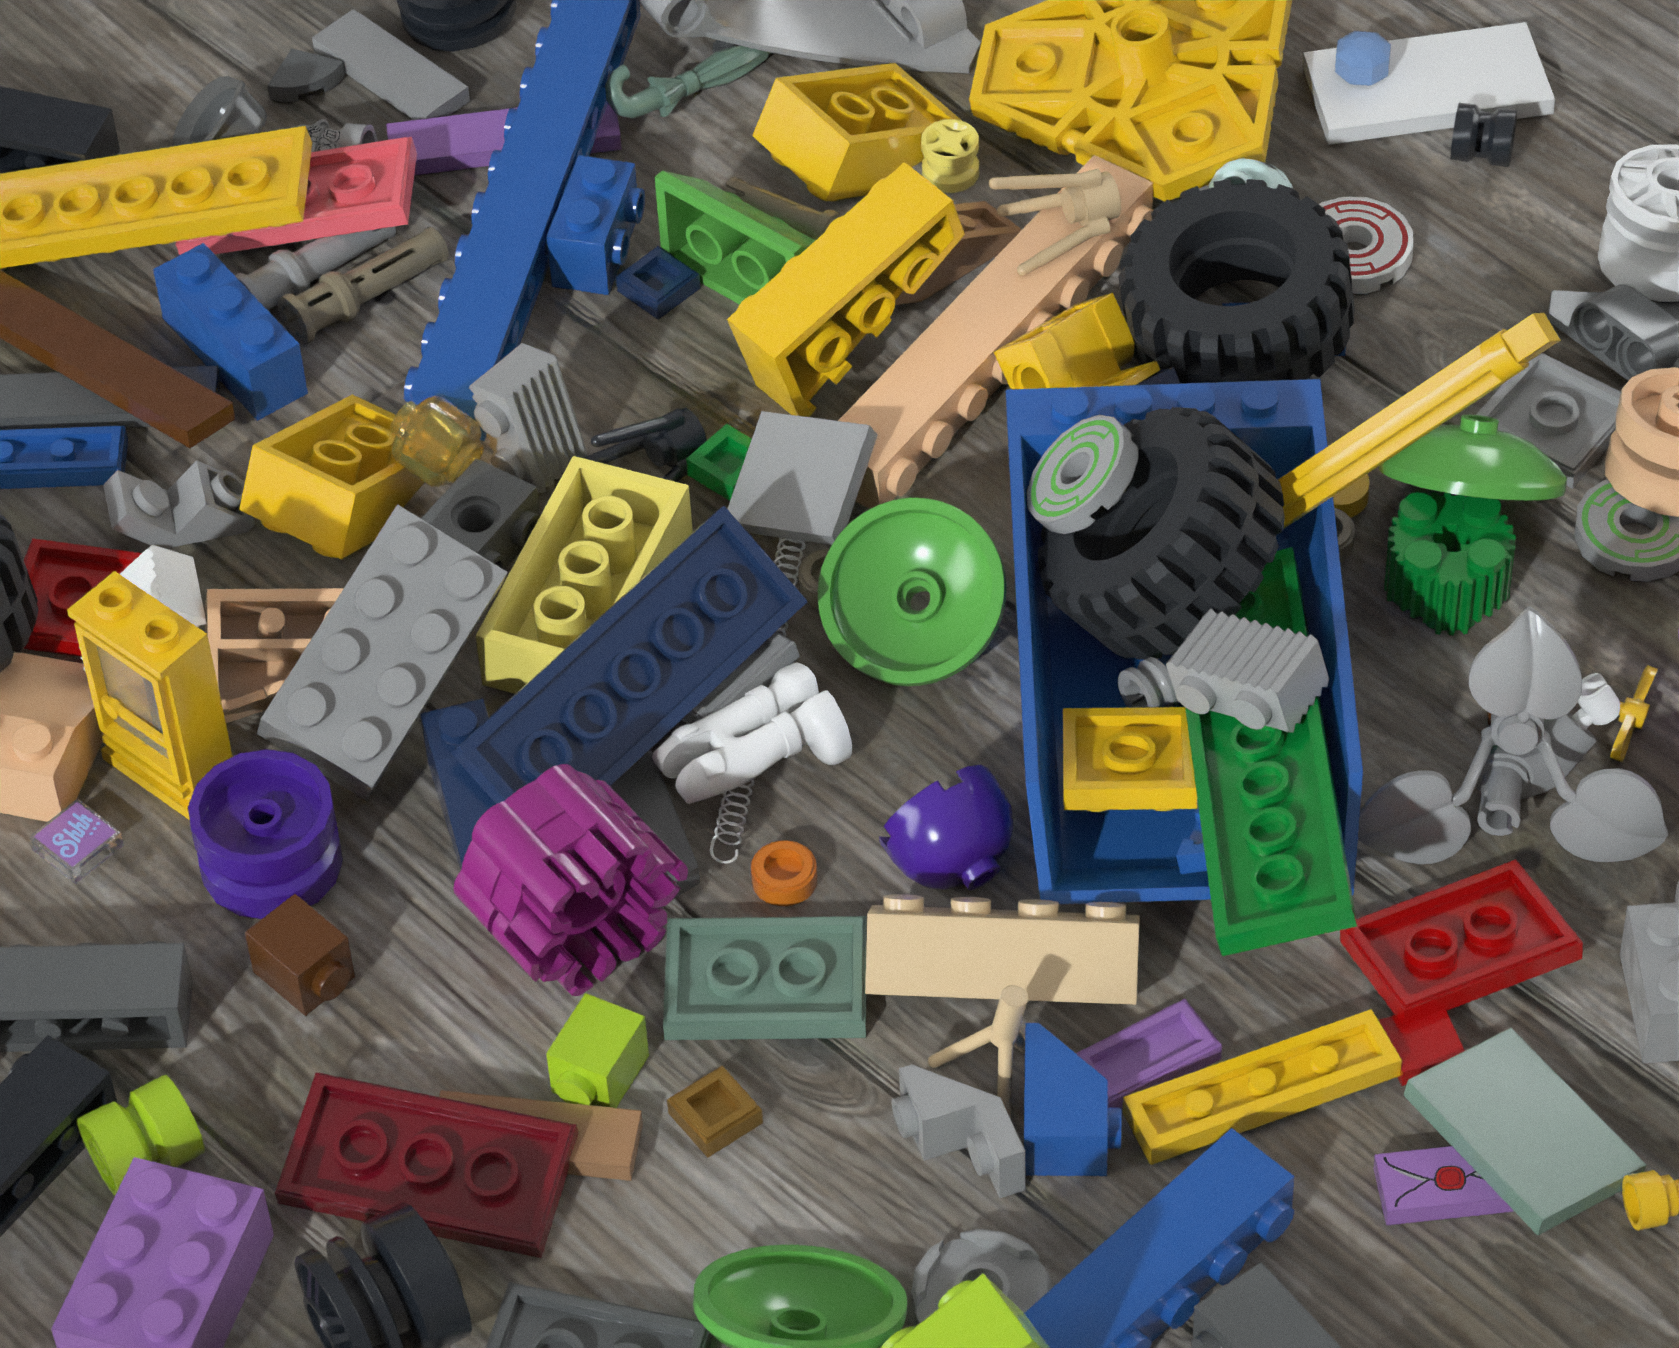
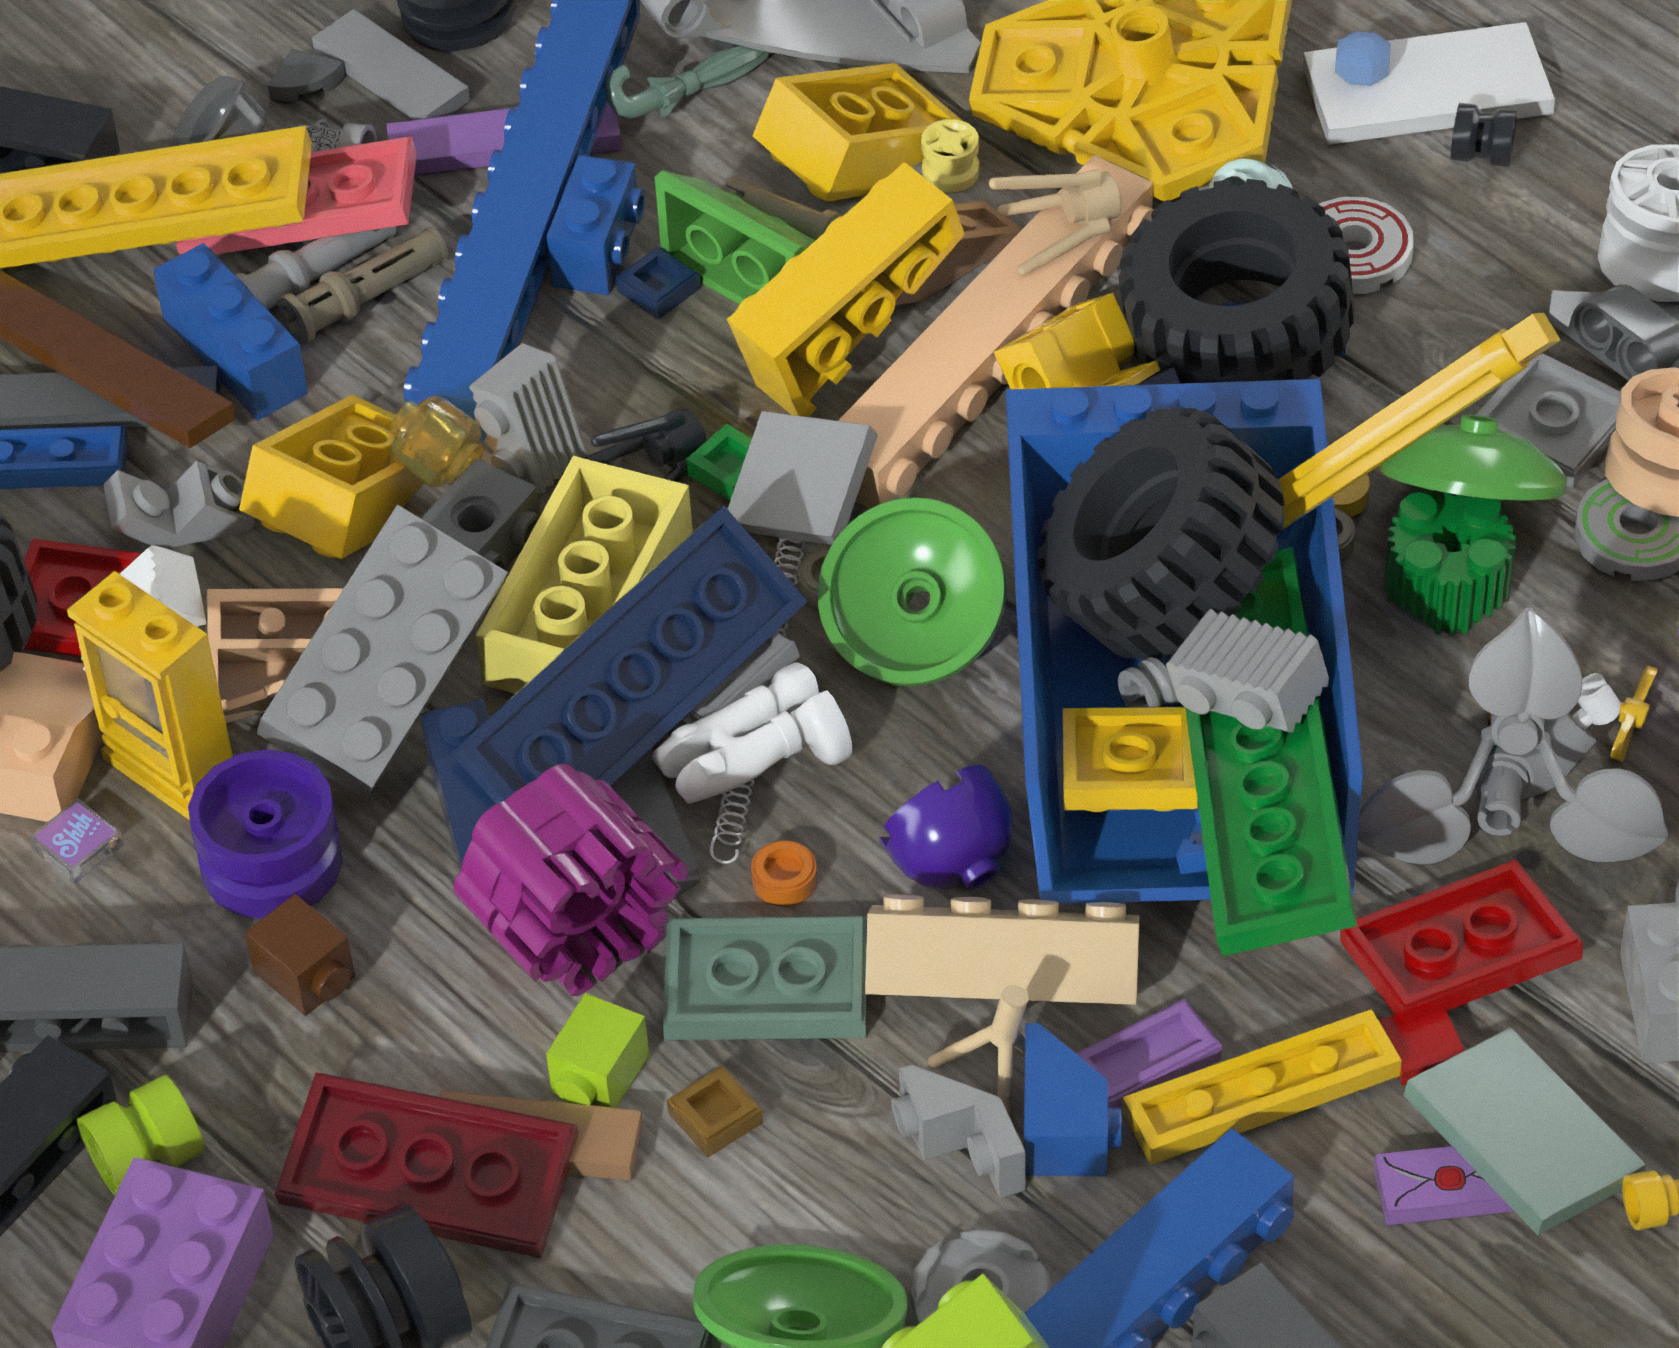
(1081, 472): light grey tile -> none

